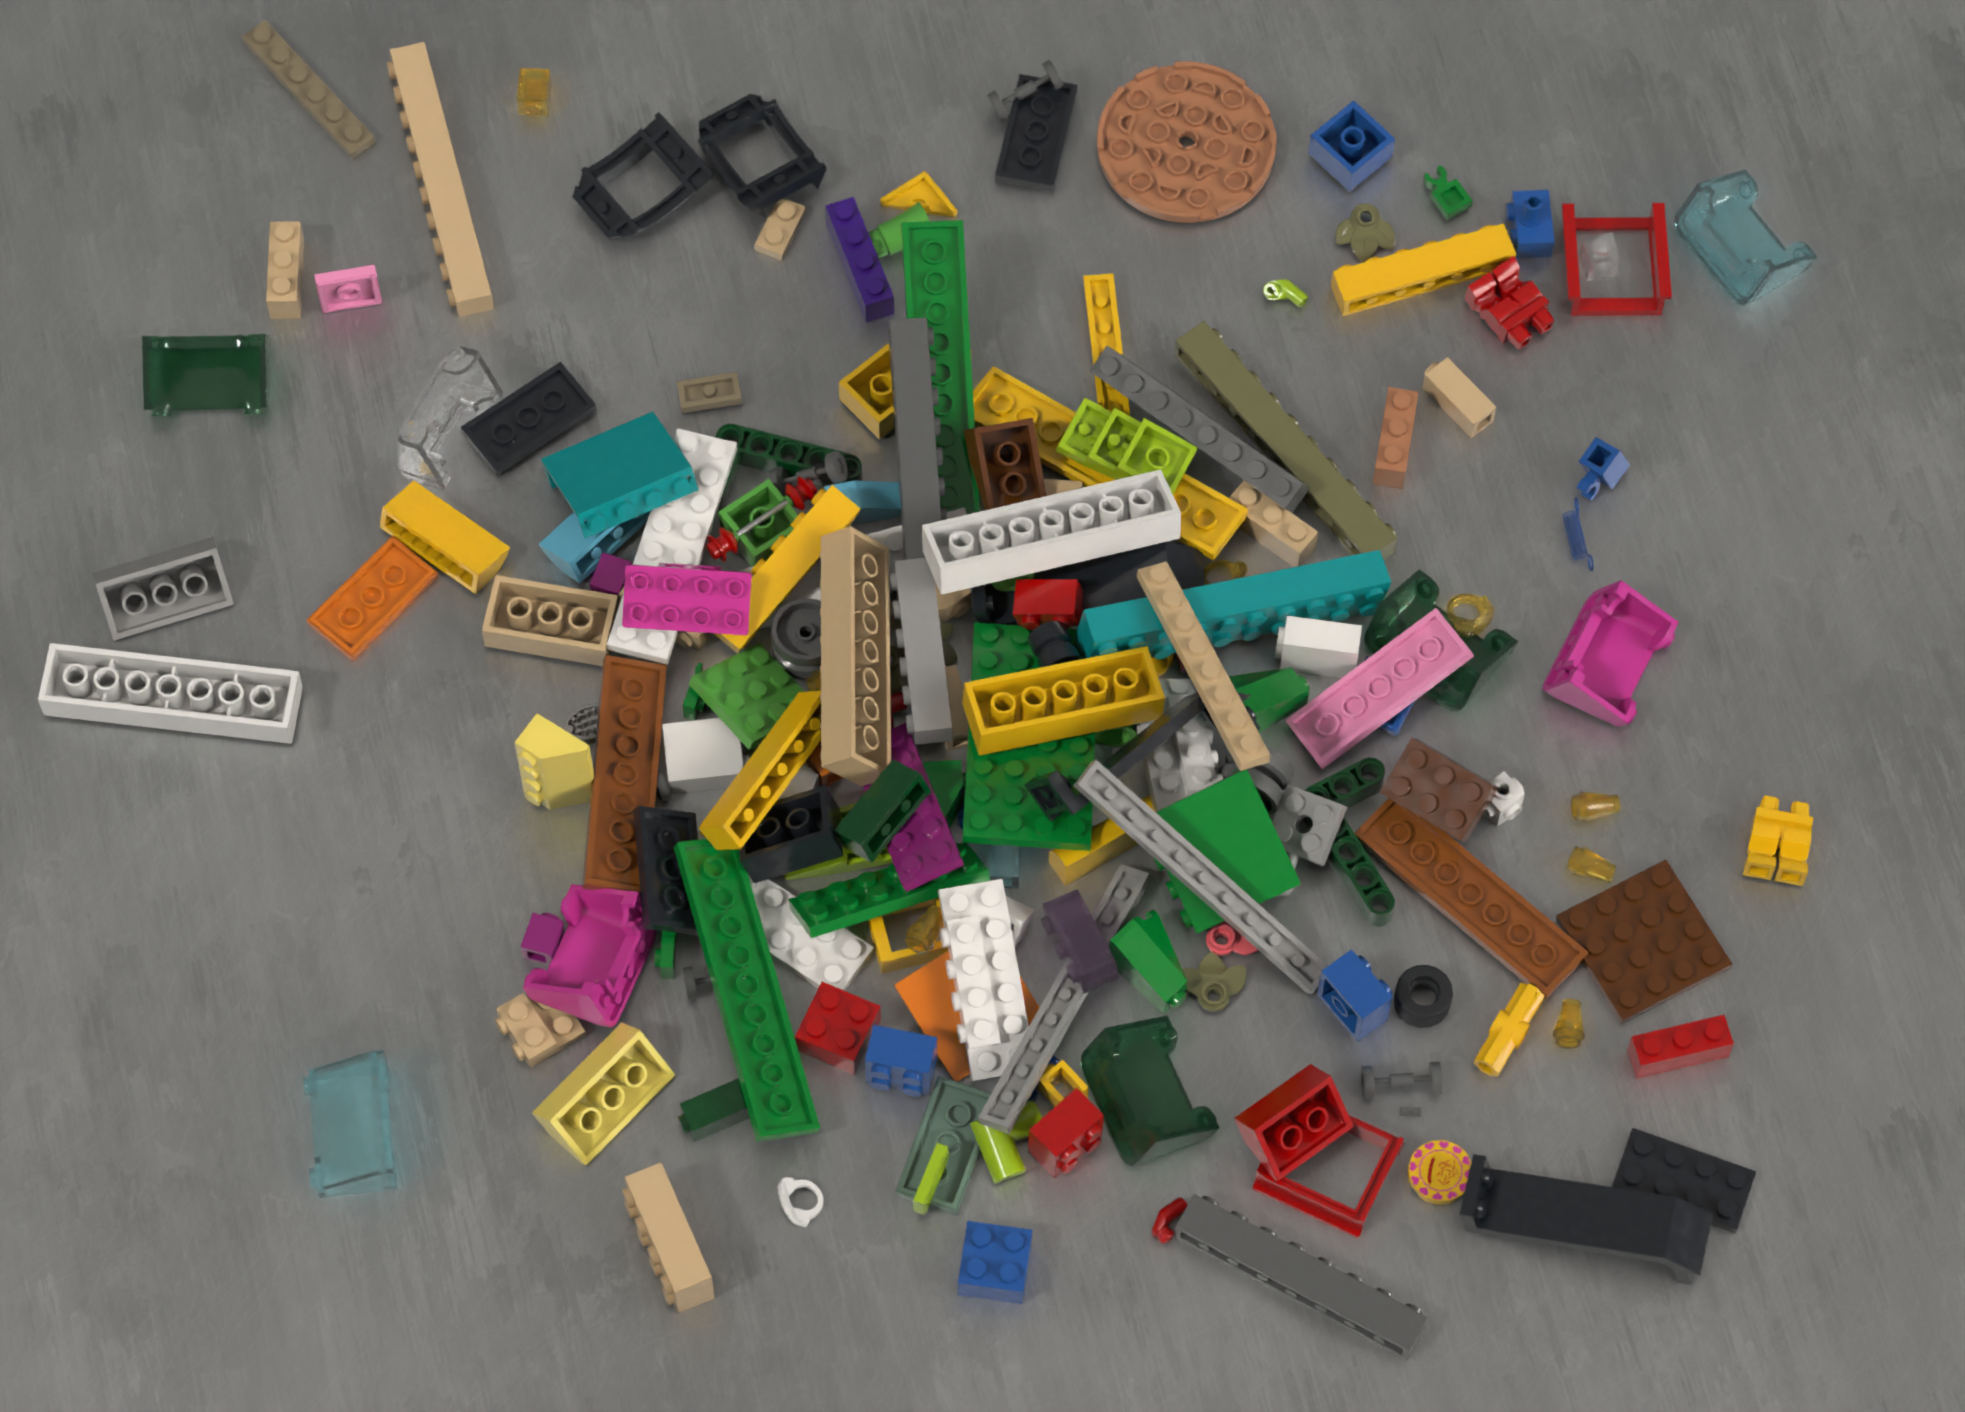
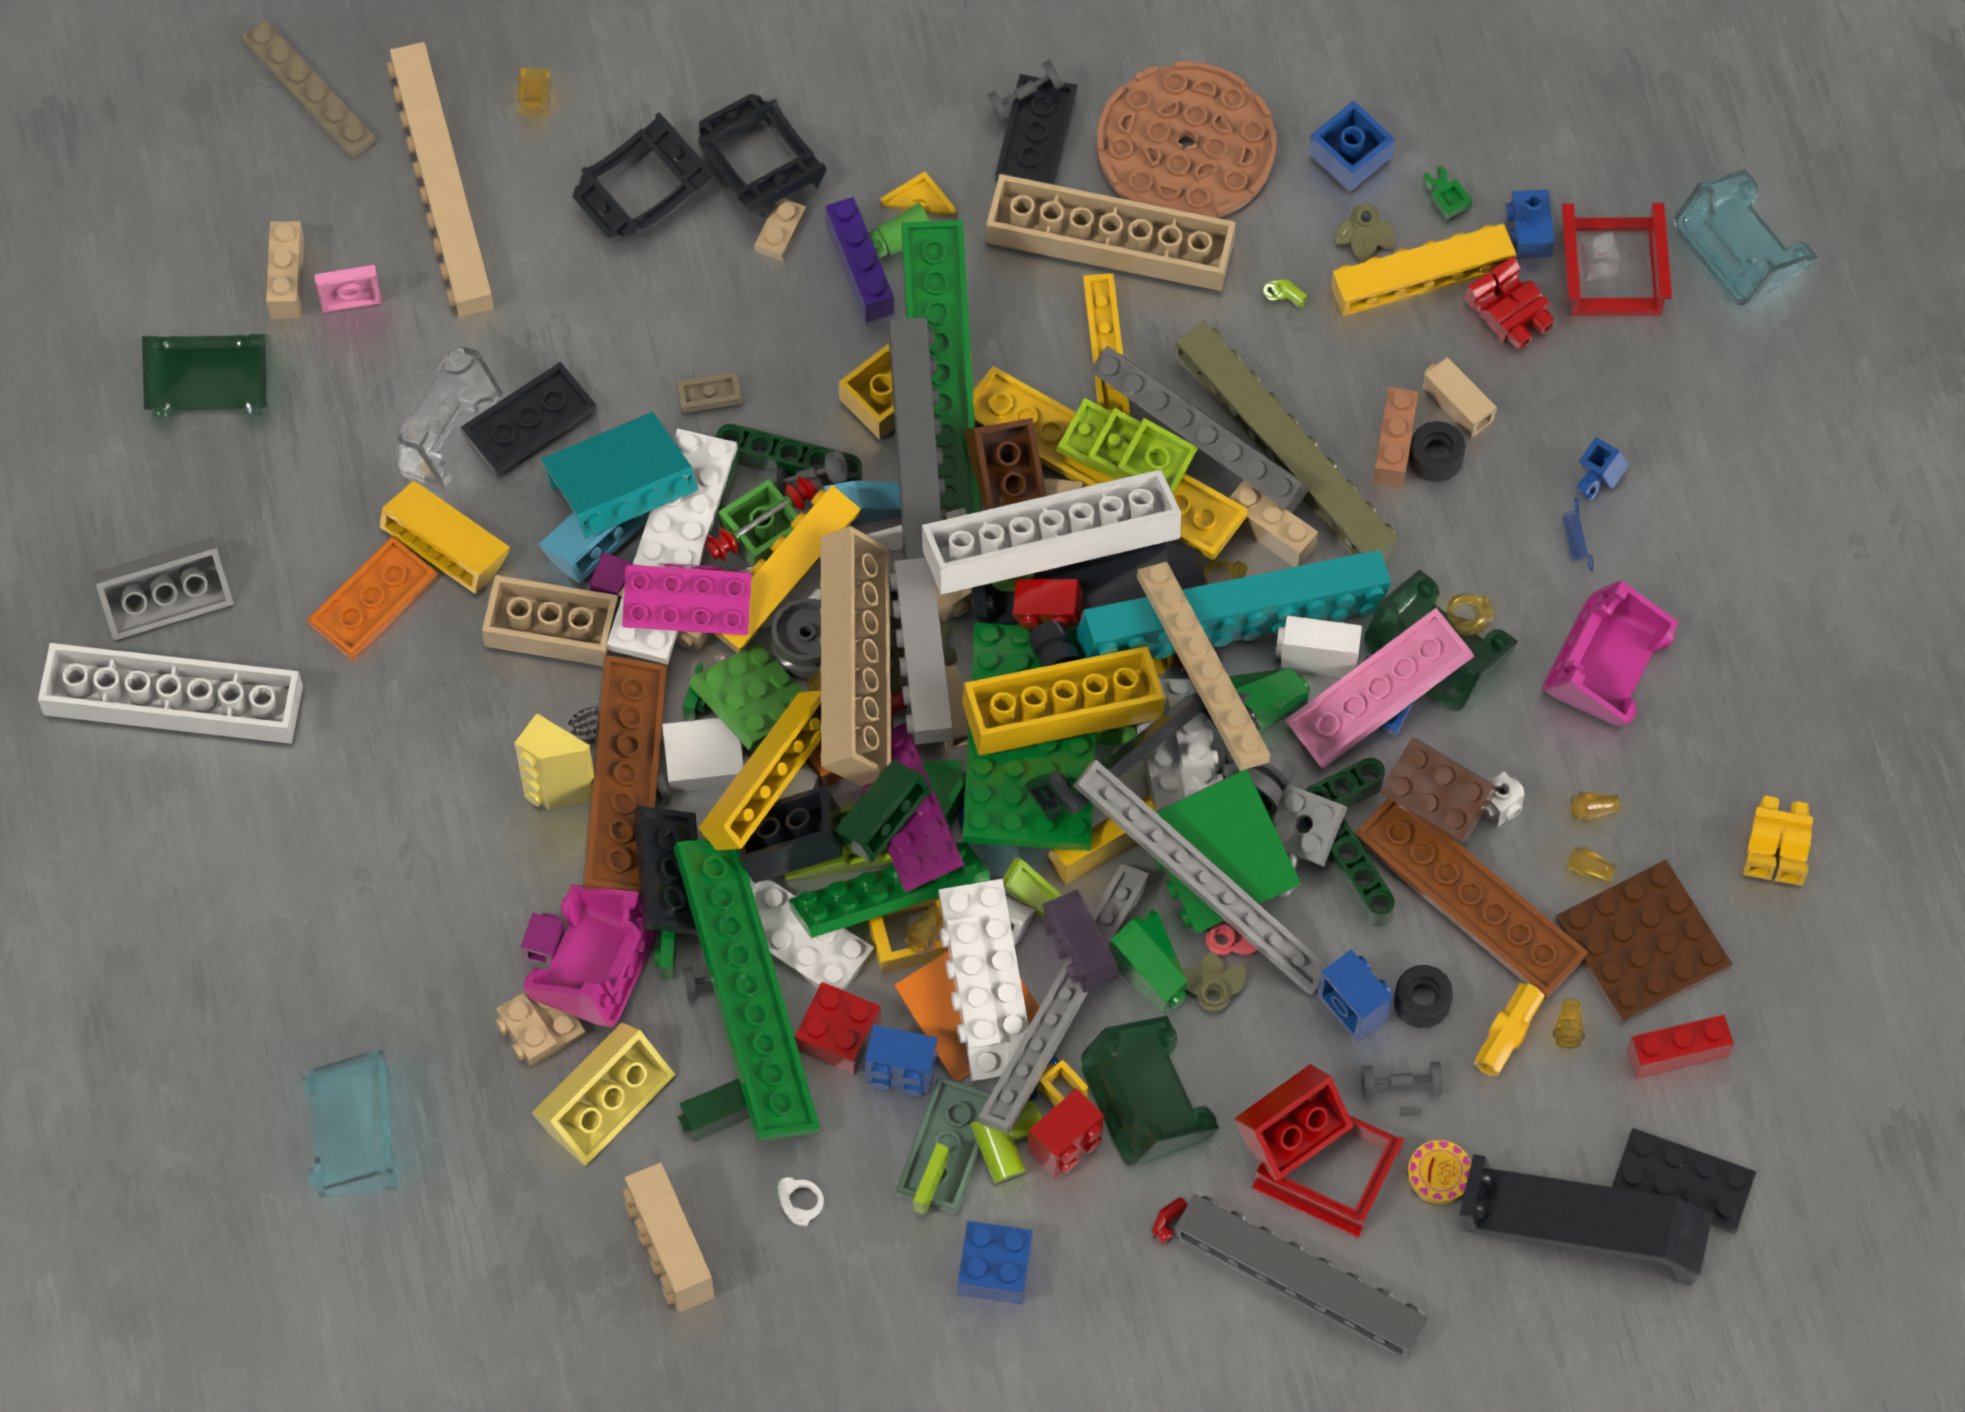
(1028, 886): none -> lime tile
(1110, 232): none -> tan brick
(1437, 434): none -> black tyre

